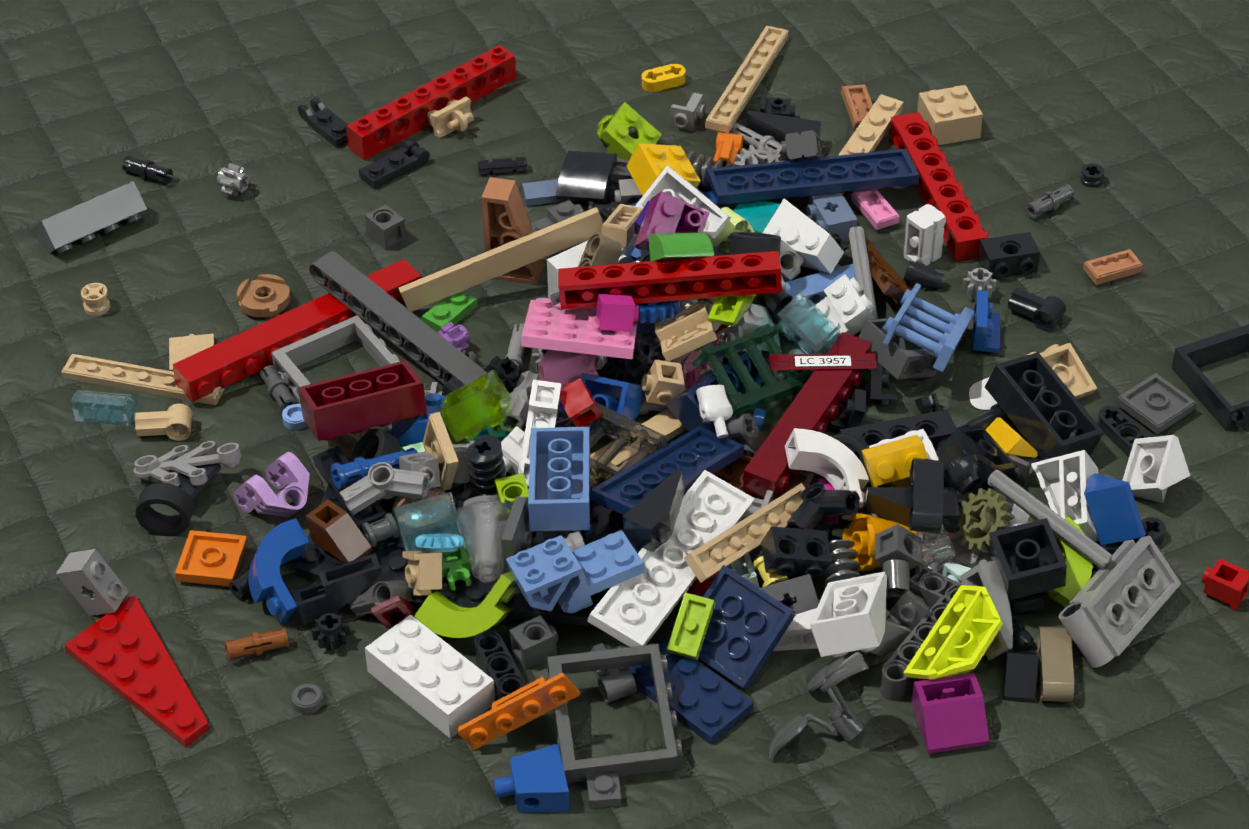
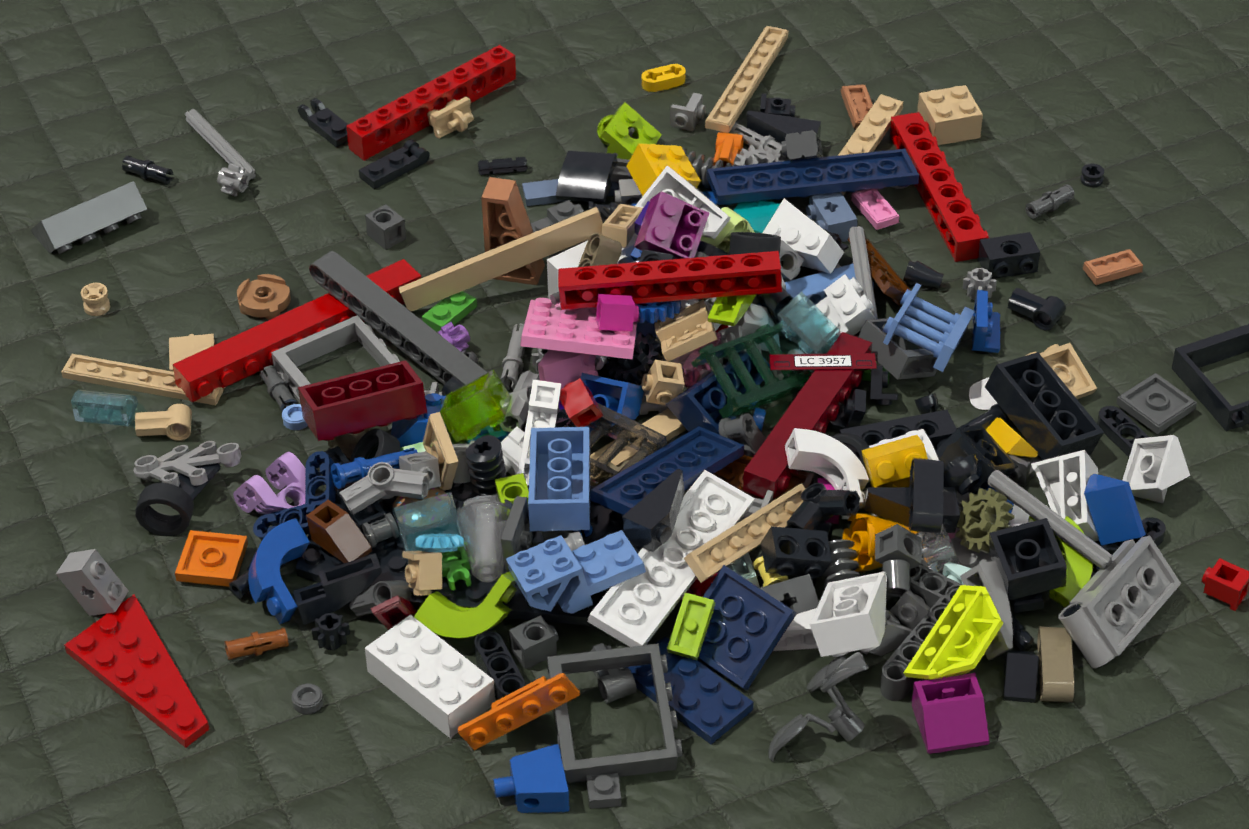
(220, 145): none -> light grey axle
(312, 481): none -> dark blue beam
(505, 369): black gear -> none
(679, 246): bright green brick -> none
(715, 407): white piece -> none
(924, 235): white brick -> none

